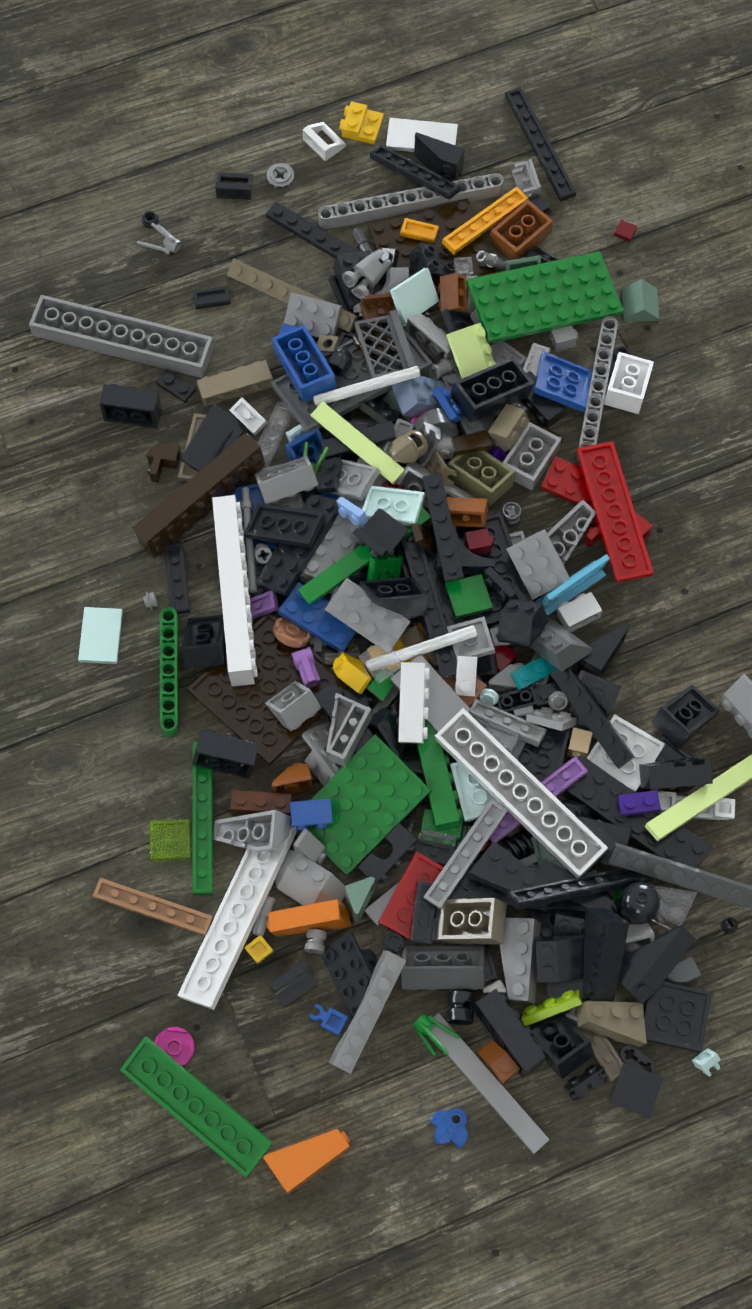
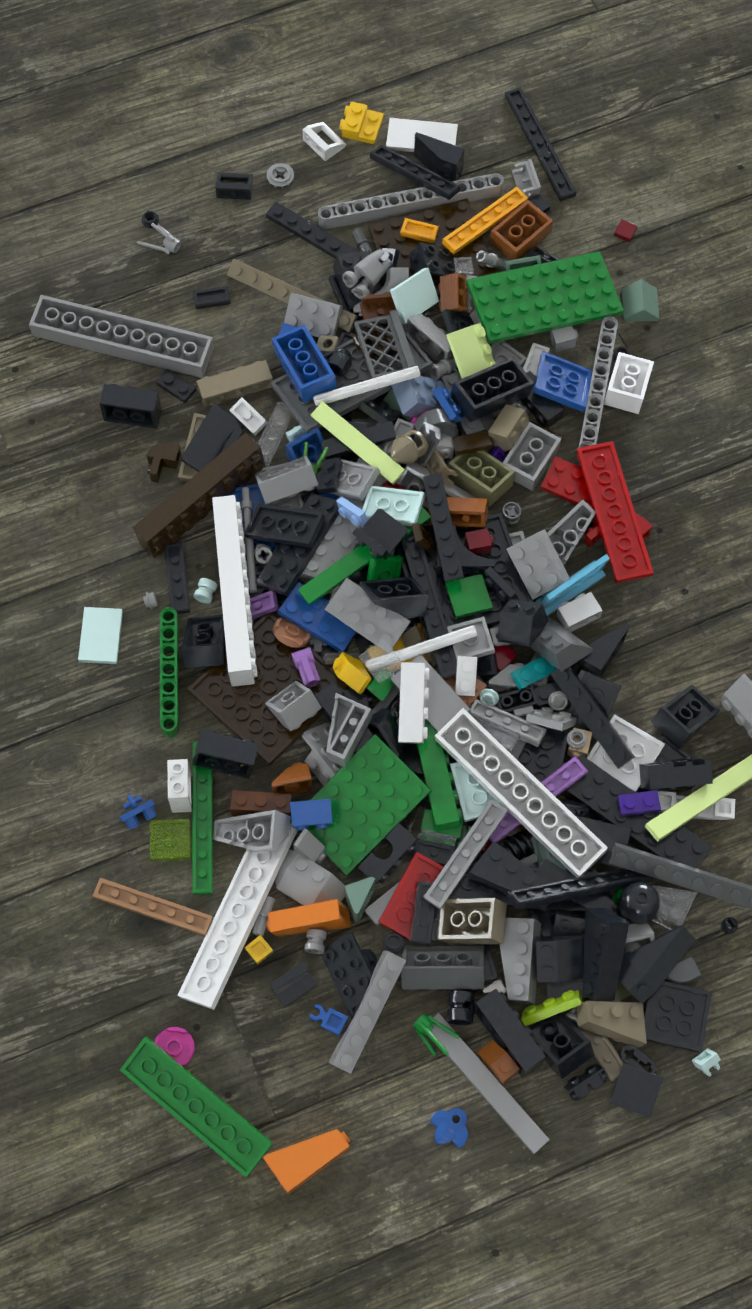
(146, 808): none -> blue hips
(179, 785): none -> white window
(205, 590): none -> light aqua wheel
(579, 734): none -> light grey plate

